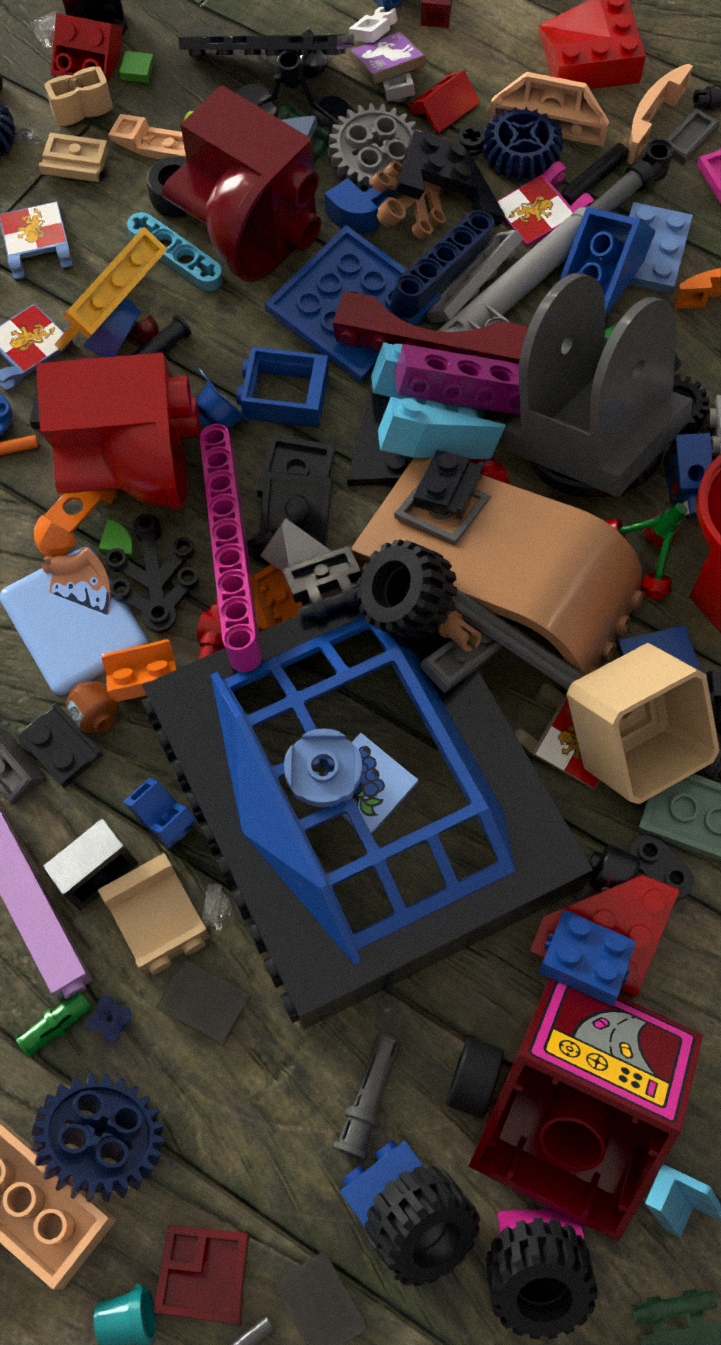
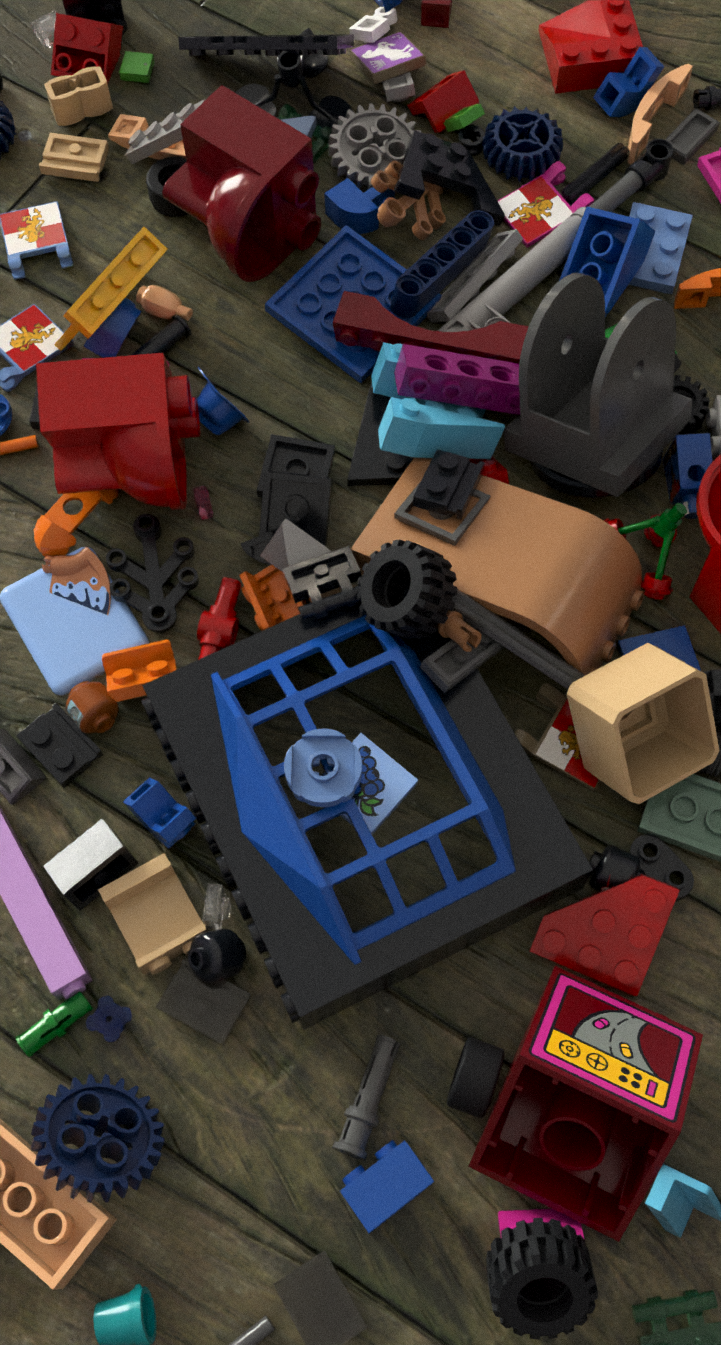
(116, 537): bright green tile -> none
(146, 329): clear red hinge -> none
(158, 135): none -> light grey plate
(162, 303): none -> light nougat plant
(177, 249): medium azure beam -> none
(202, 1274): dark red plate -> none
(203, 502): none -> clear pink tile
(217, 955): none -> black head
(230, 550): dark pink beam -> none
(287, 364): blue window -> none
(422, 1225): black tyre -> none
(464, 117): none -> bright green tile
(562, 100): light nougat wedge -> none
(588, 957): blue plate -> none
(624, 91): none -> blue brick

